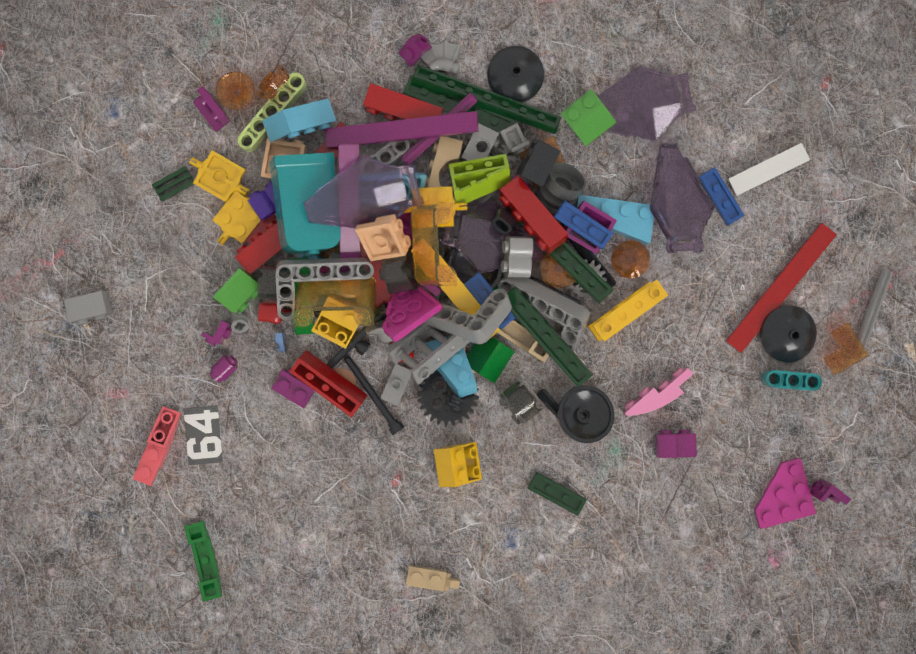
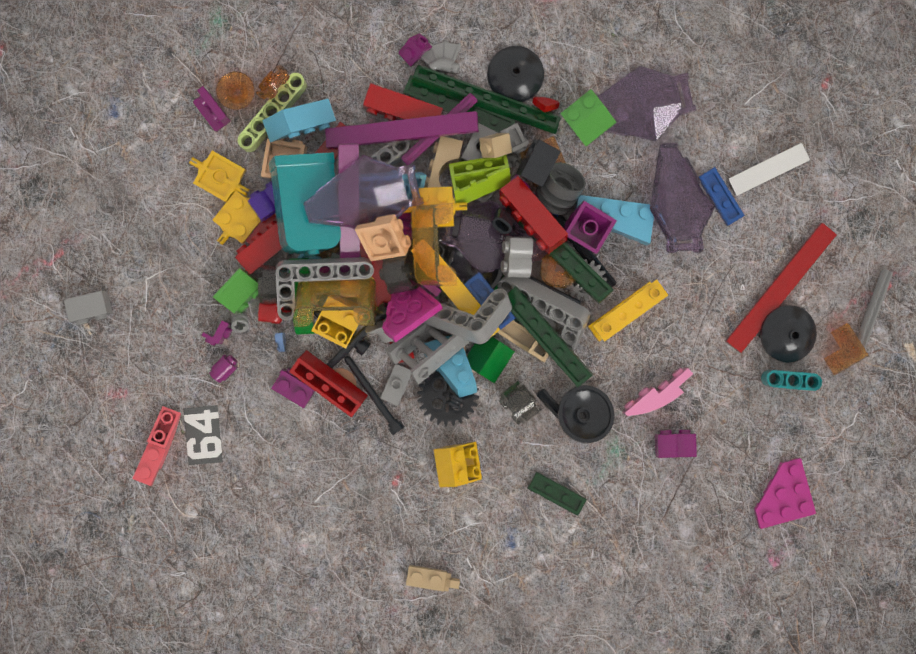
(159, 191): dark green tile -> none
(205, 561): green slope -> none
(495, 145): none -> tan brick
(545, 104): none -> red tile
(583, 224): blue tile -> none
(623, 266): clear orange dish -> none
(823, 490): magenta bracket -> none

